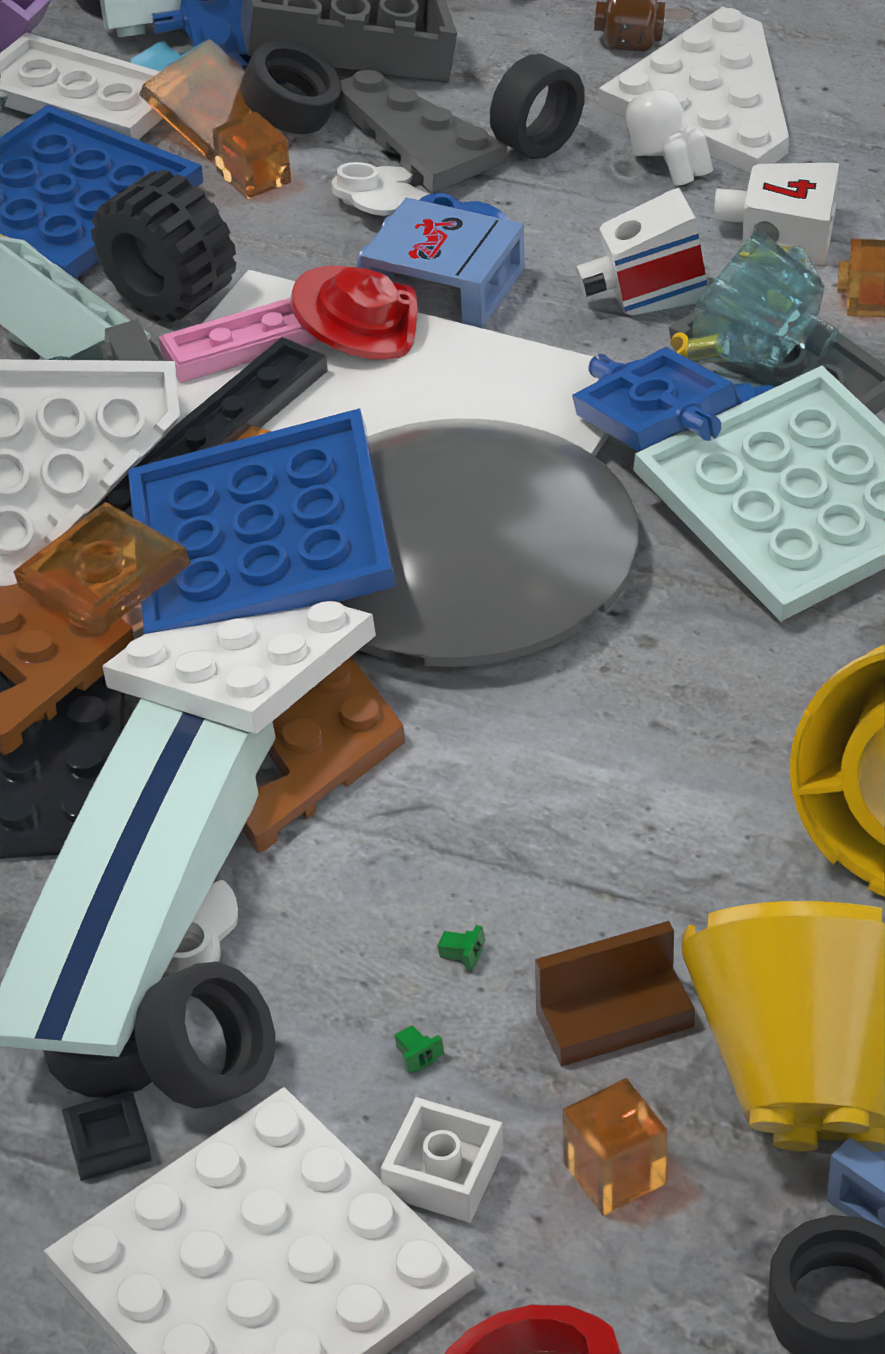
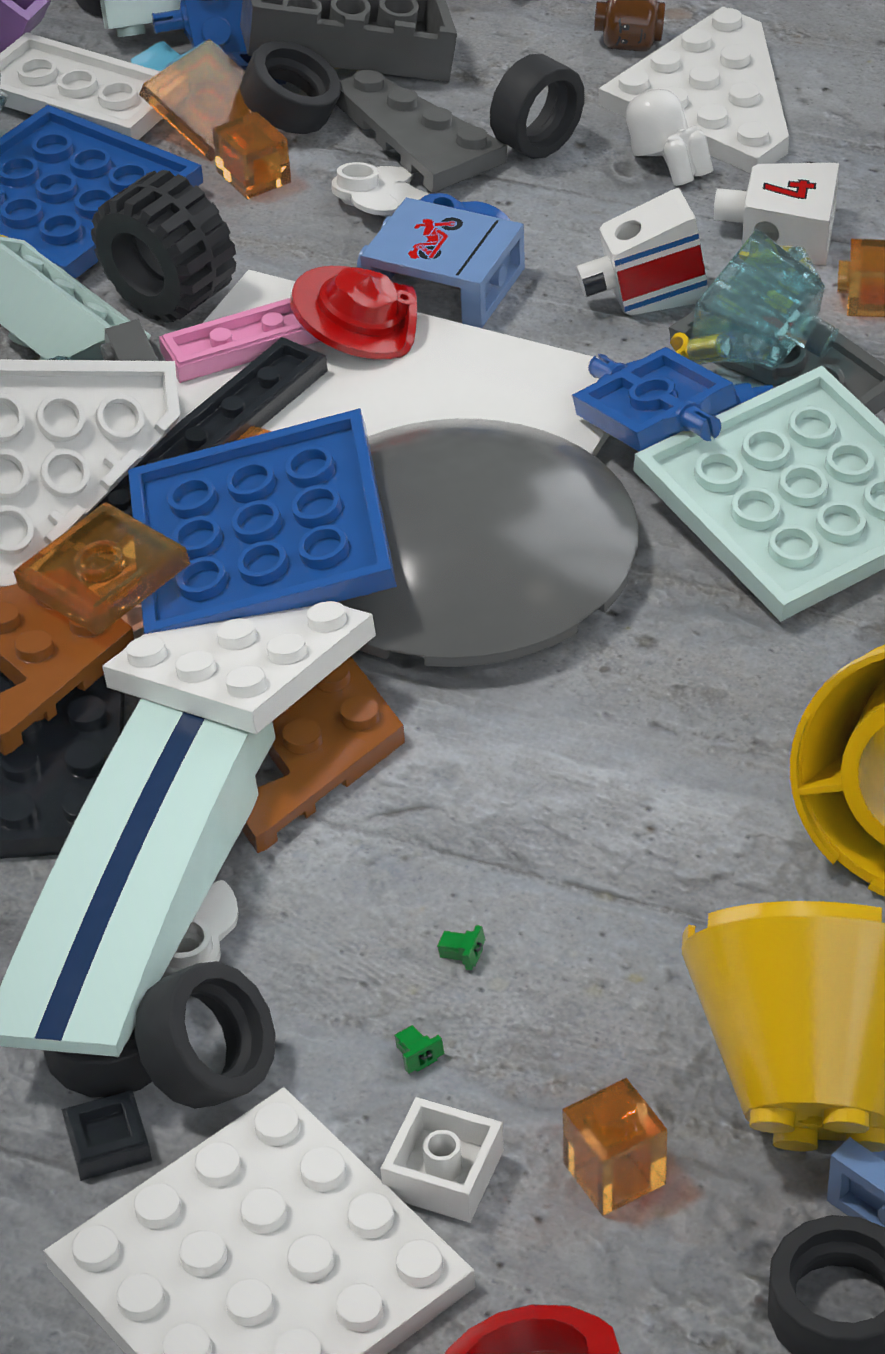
(611, 994): reddish brown panel -> none

